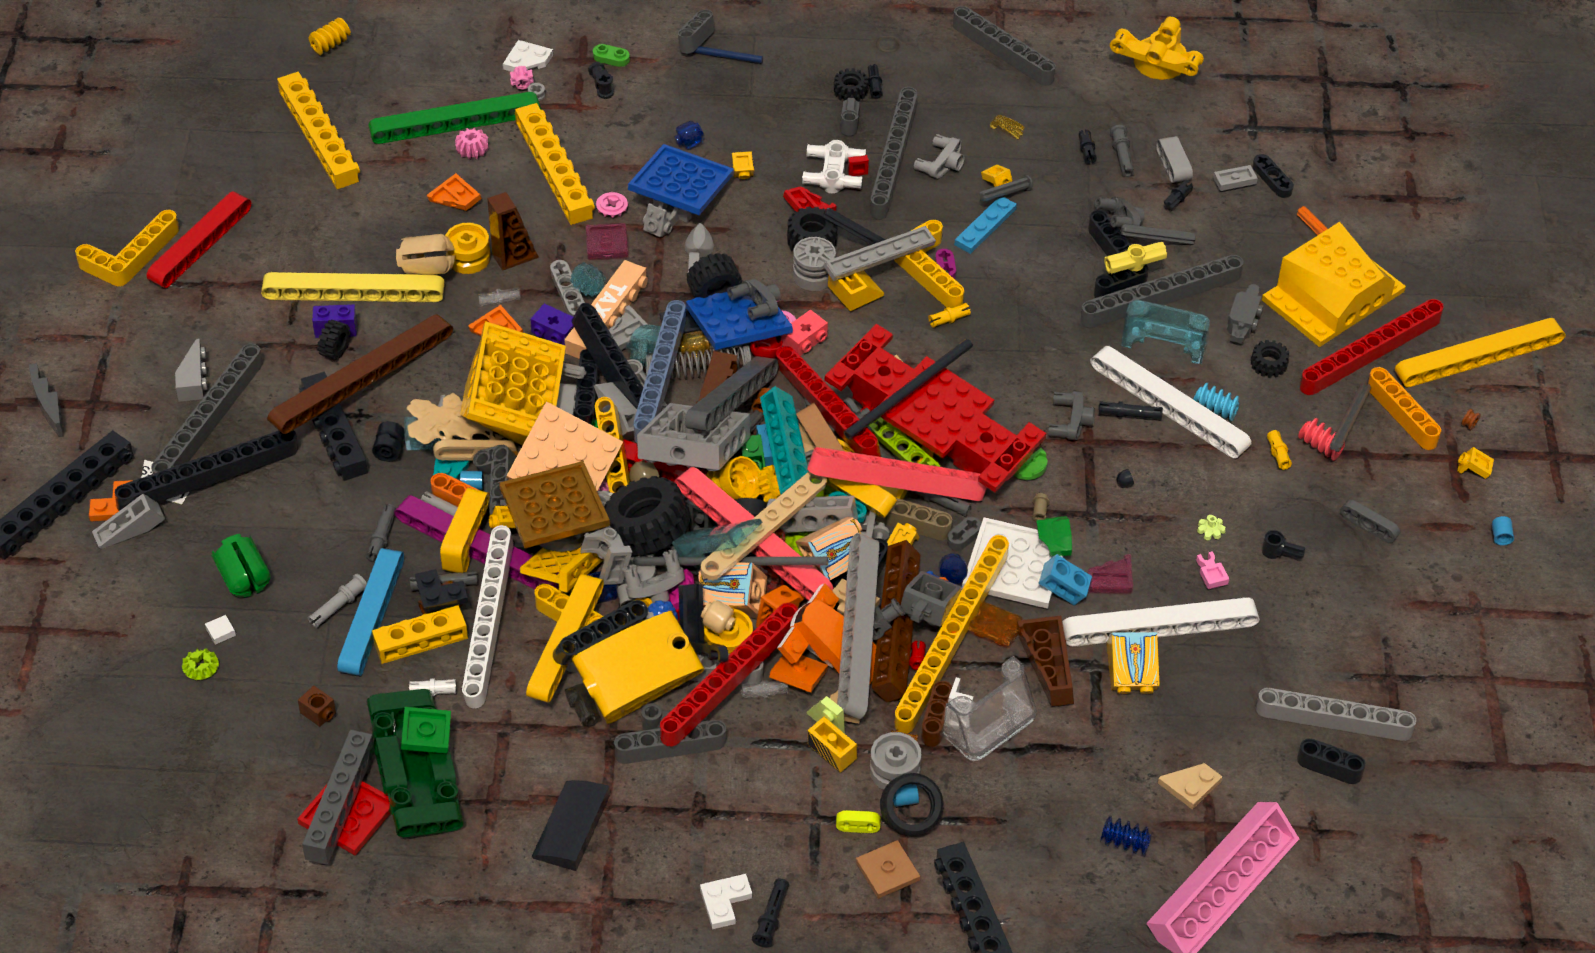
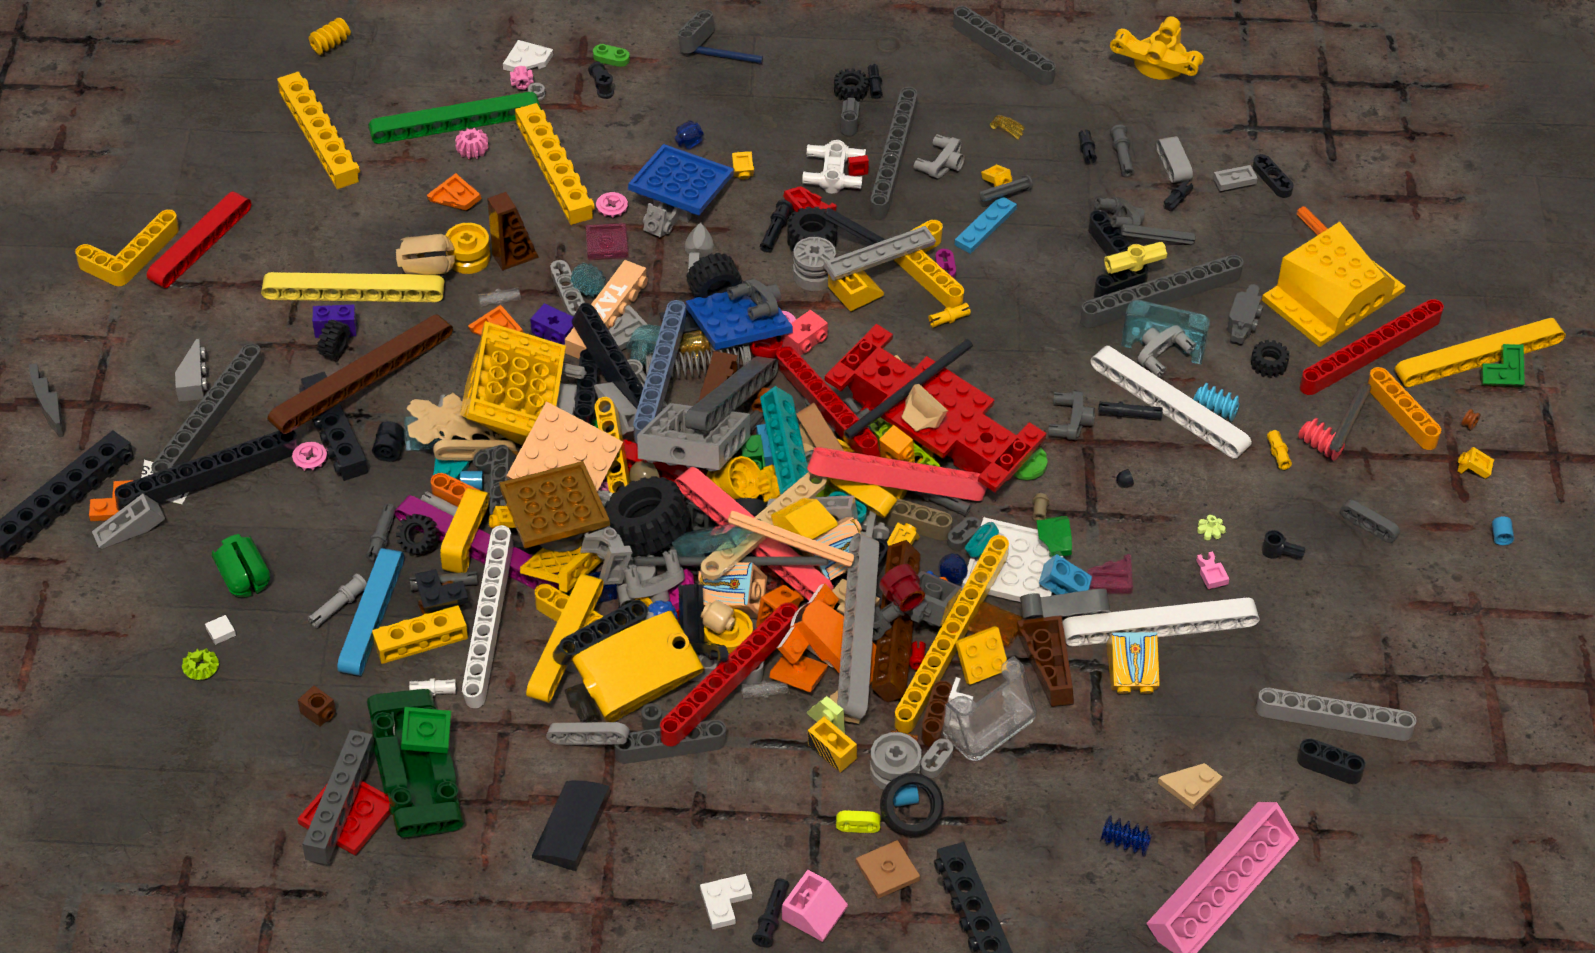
(305, 450): none -> bright pink gear
(406, 534): none -> black tyre
(587, 733): none -> light grey beam
(778, 220): none -> black pin
(790, 538): none -> light nougat axle
(805, 518): none -> yellow slope
(813, 906): none -> bright pink slope
(897, 445): none -> light orange brick
(902, 587): none -> dark red piece
(922, 409): none -> tan slope
(940, 760): none -> light grey beam
(980, 539): none -> teal plate
(981, 655): none -> yellow plate
(1066, 605): none -> dark grey beam
(1158, 343): none -> light grey connector
(1509, 372): none -> green plate

